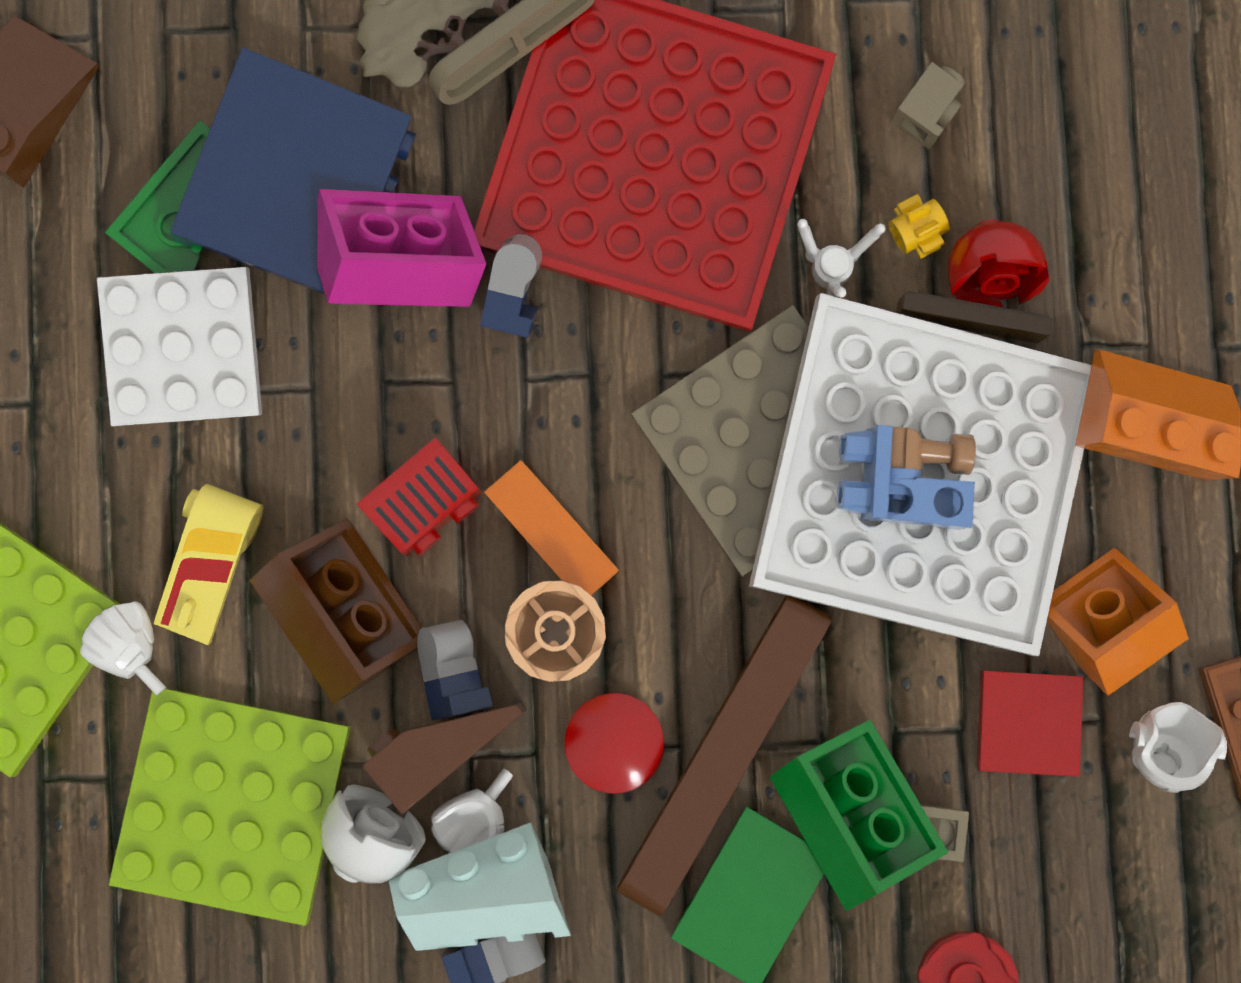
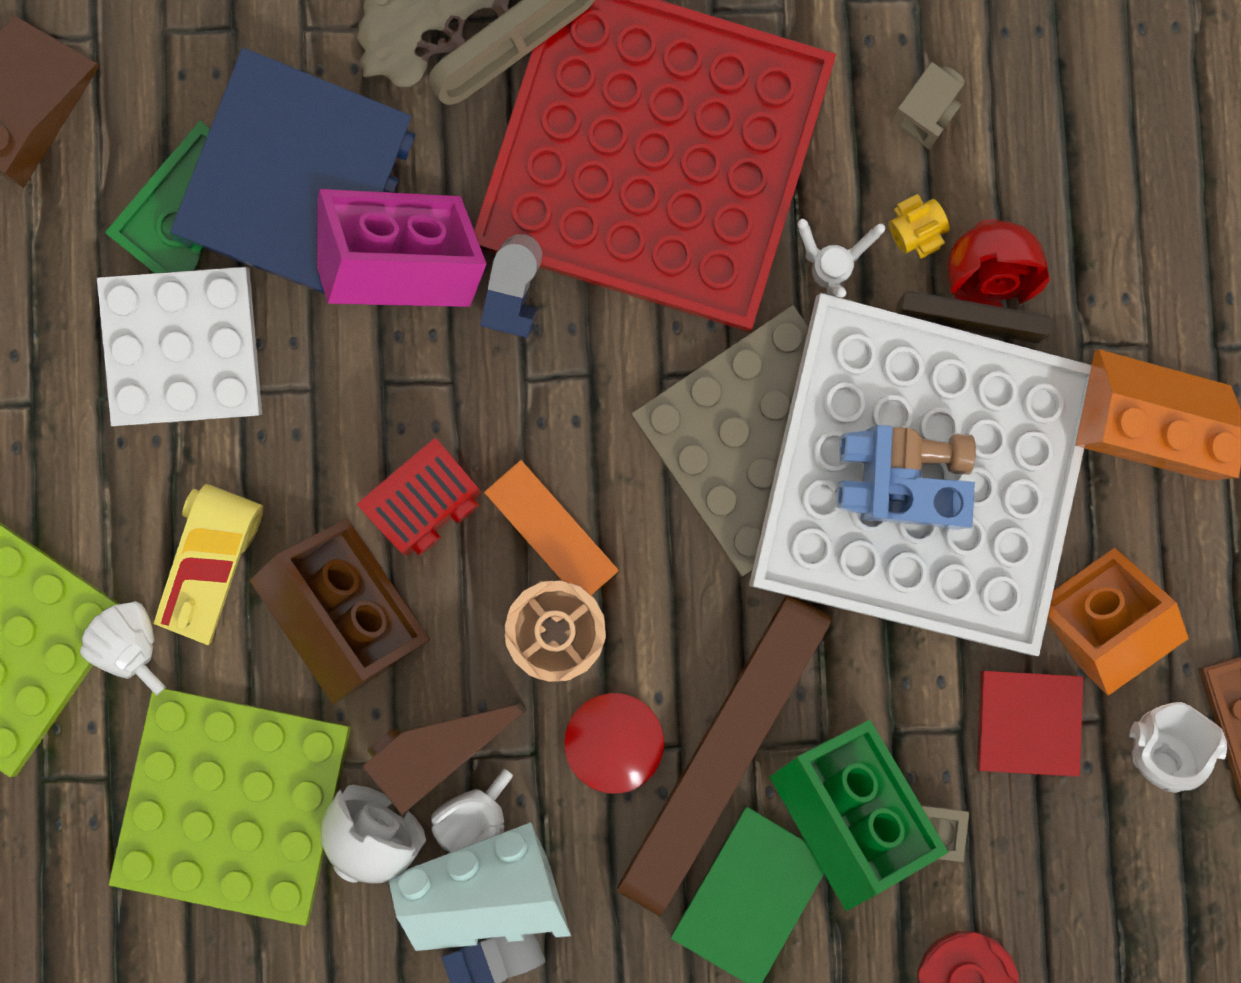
(450, 670): leg -> none

